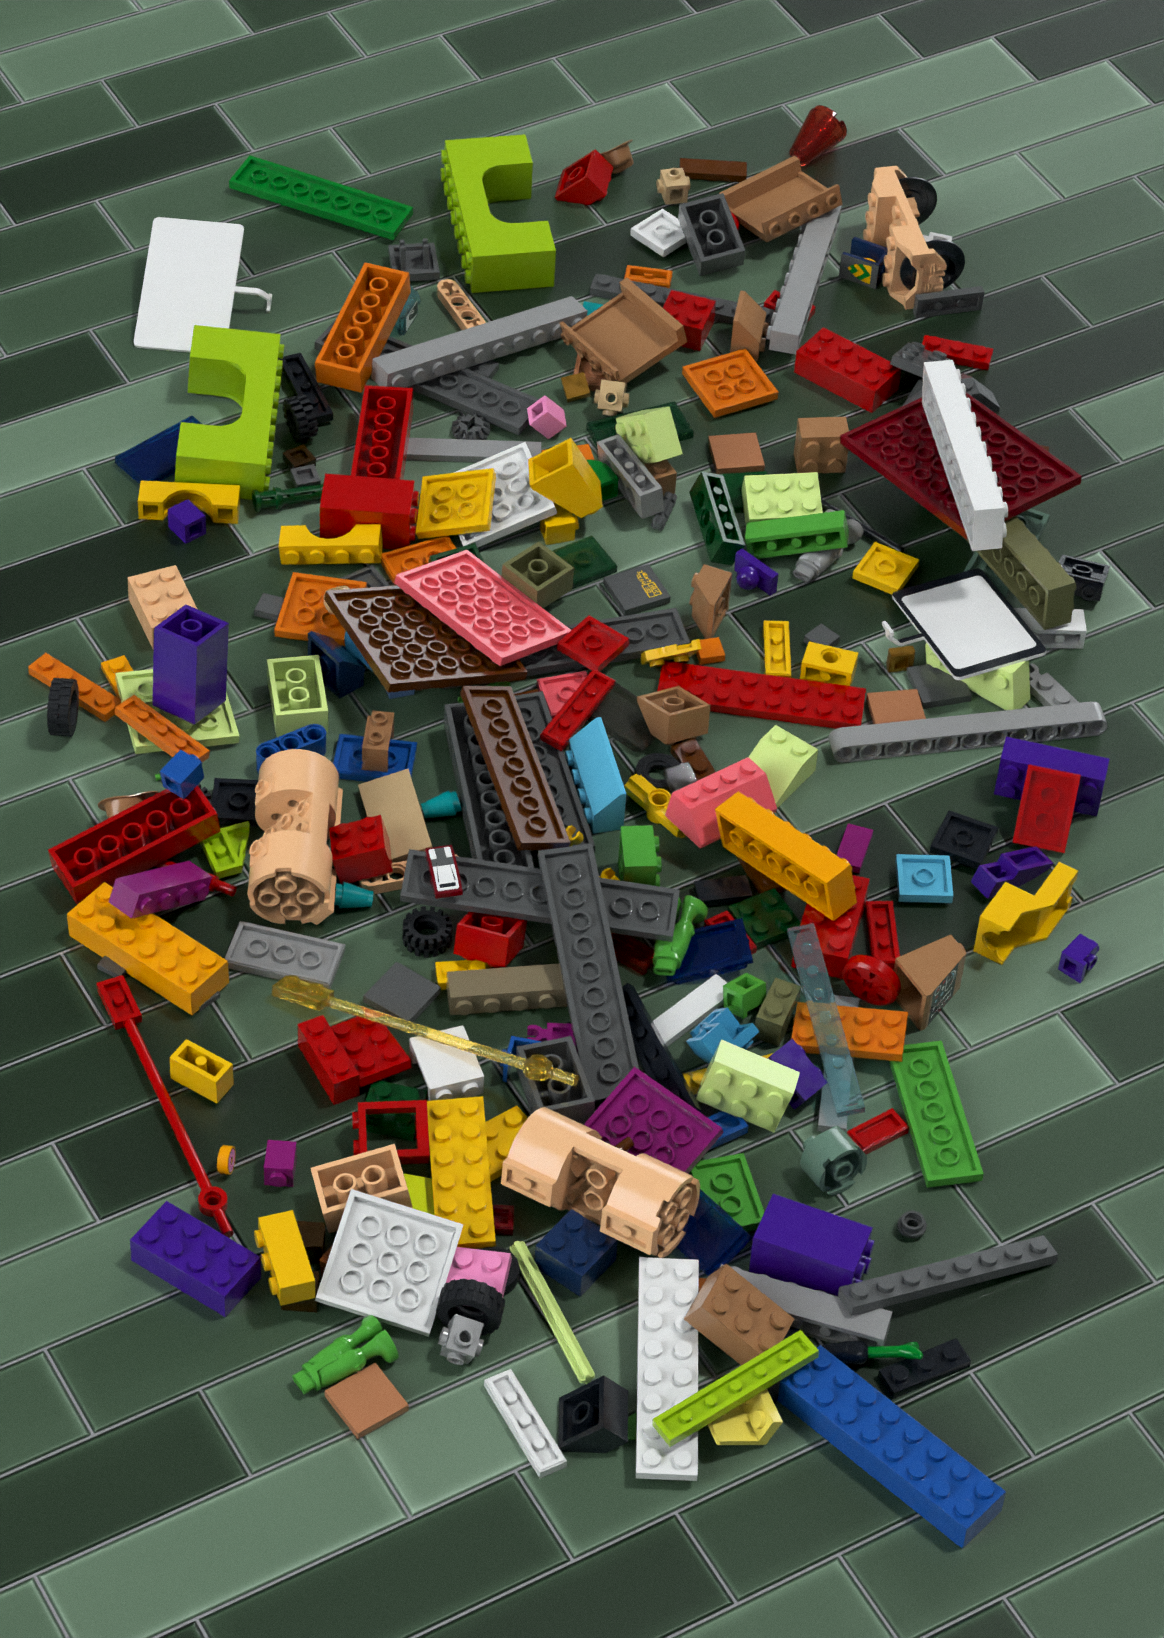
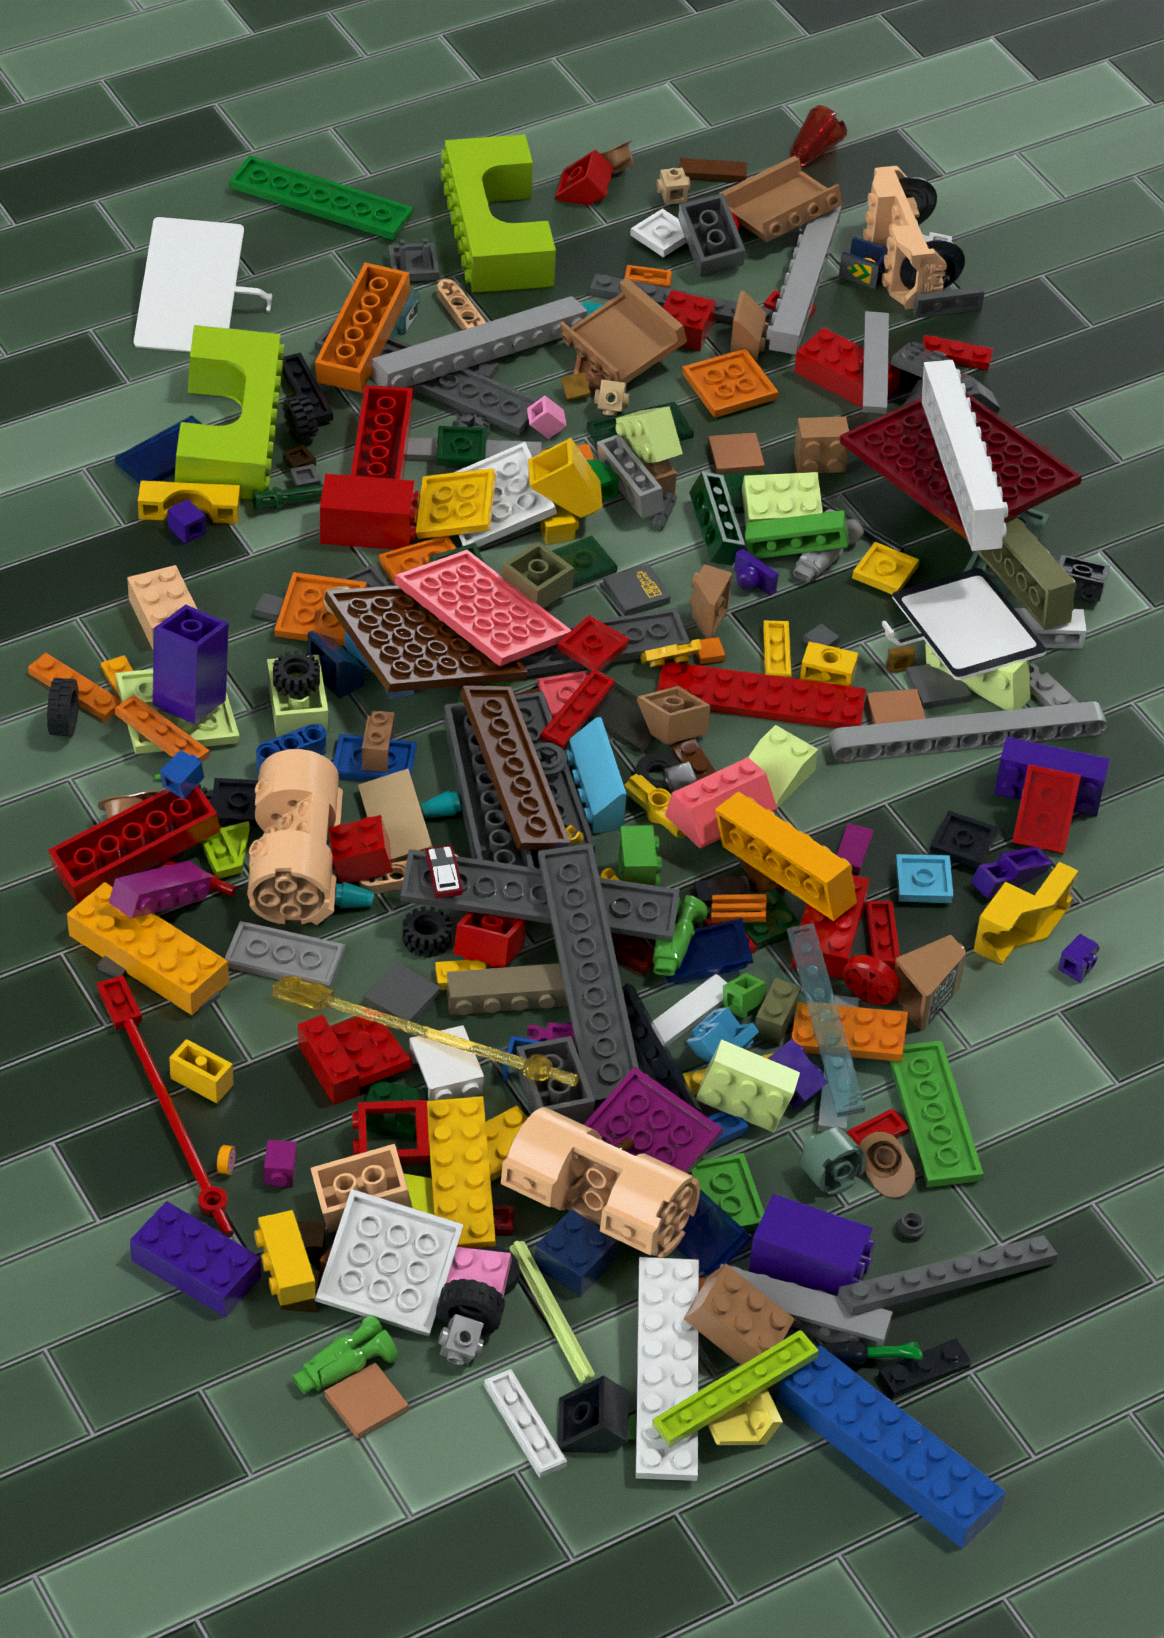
(296, 664): none -> black tyre
(360, 545): yellow arch -> none
(460, 445): none -> dark green plate
(553, 753): none -> dark grey gear
(739, 905): none -> orange tile
(875, 362): none -> light grey tile
(888, 1164): none -> medium nougat piece

